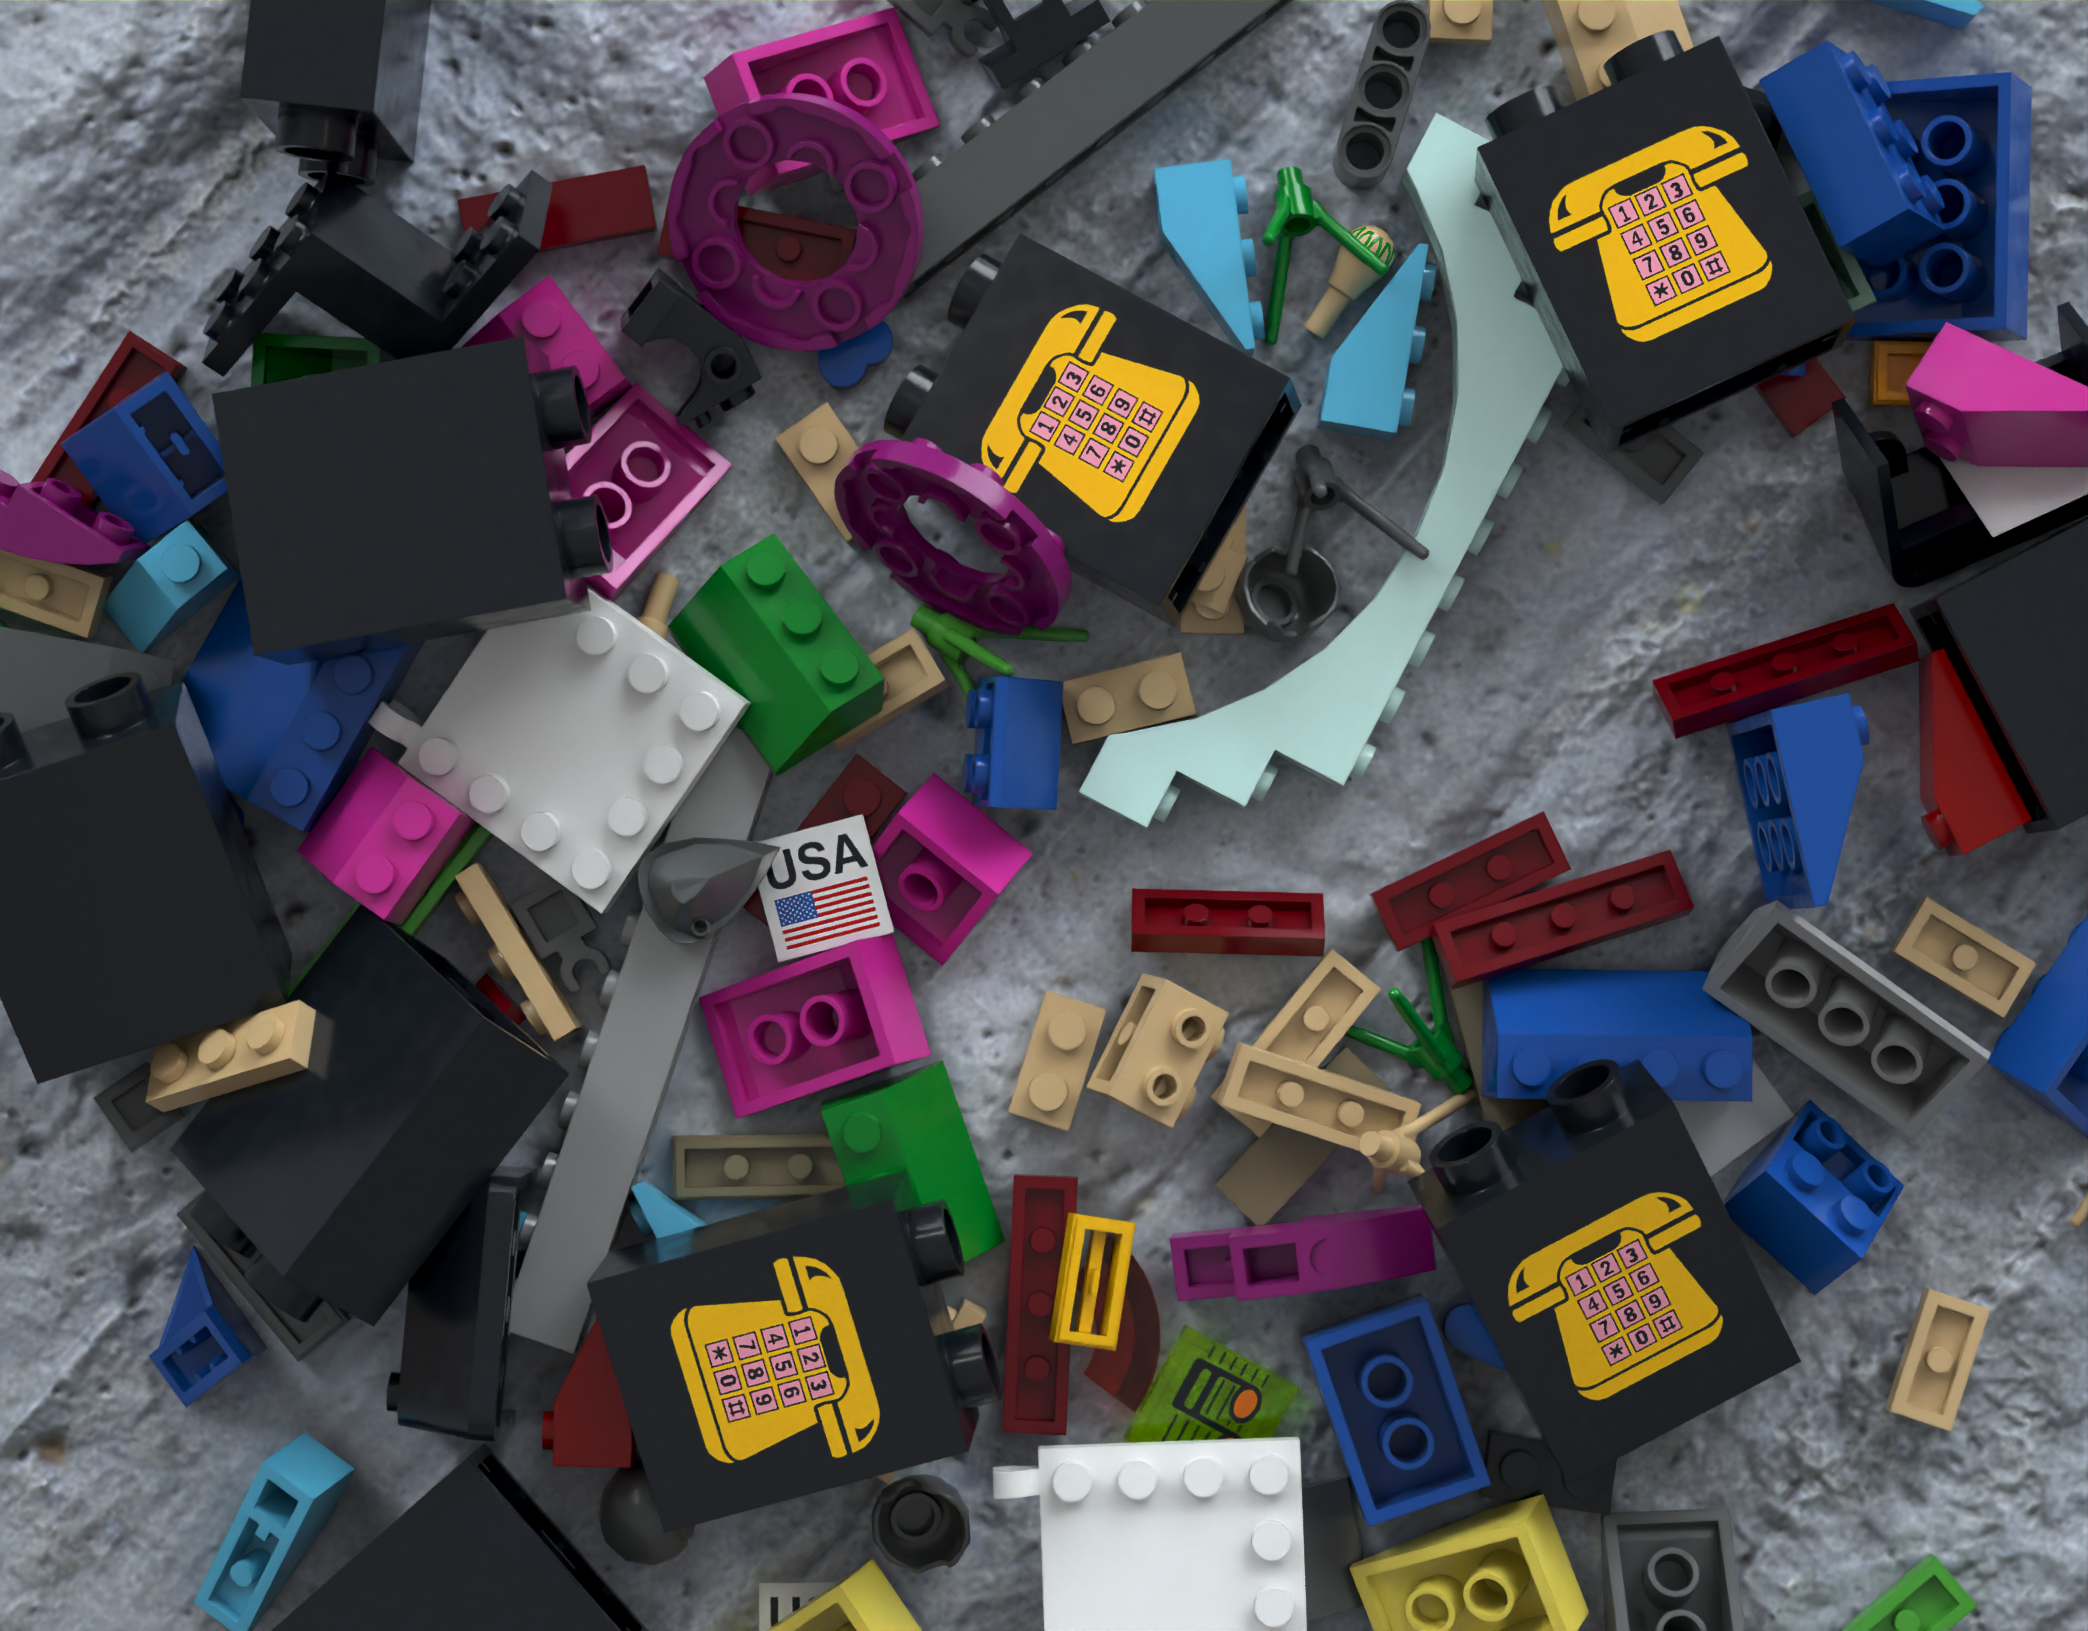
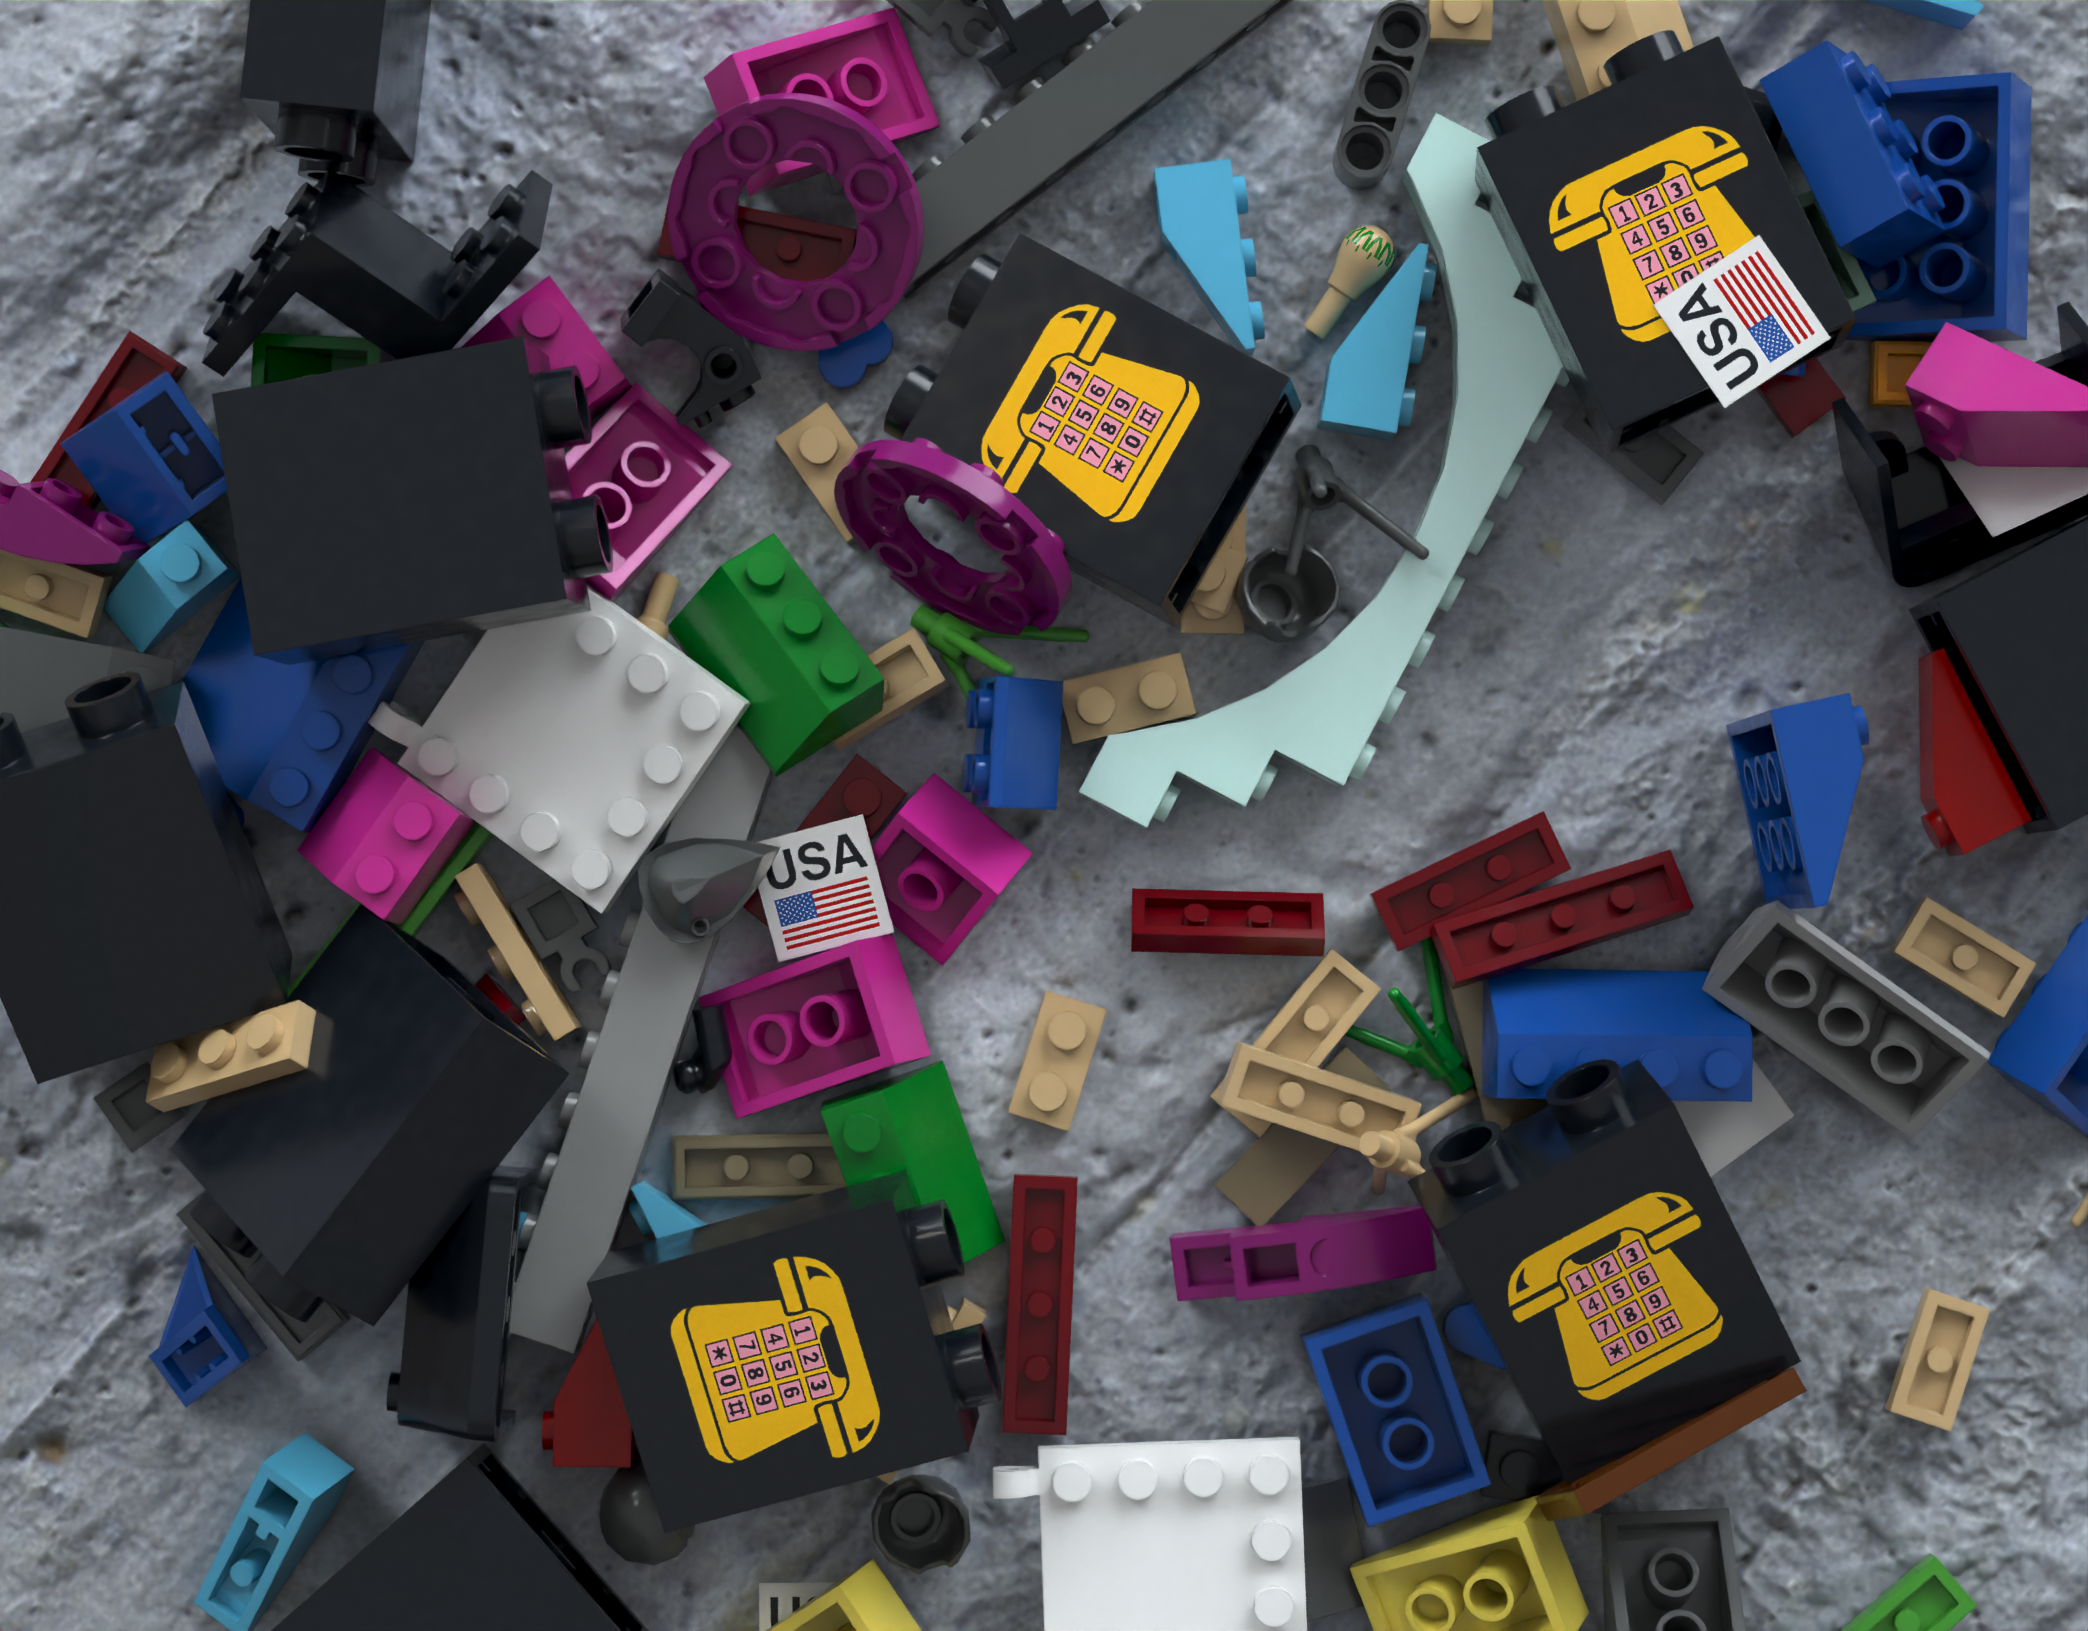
(584, 209): dark red tile -> none
(710, 1057): none -> black arm
(1068, 1277): yellow tile -> none
(1132, 1366): clear red tile -> none
(1159, 1050): tan brick -> none
(1210, 1395): clear neon green tile -> none
(1294, 217): green plant -> none
(1667, 1450): none -> reddish brown hinge
(1741, 321): none -> sticker
(1785, 670): dark red plate -> none
(1813, 1198): blue slope -> none

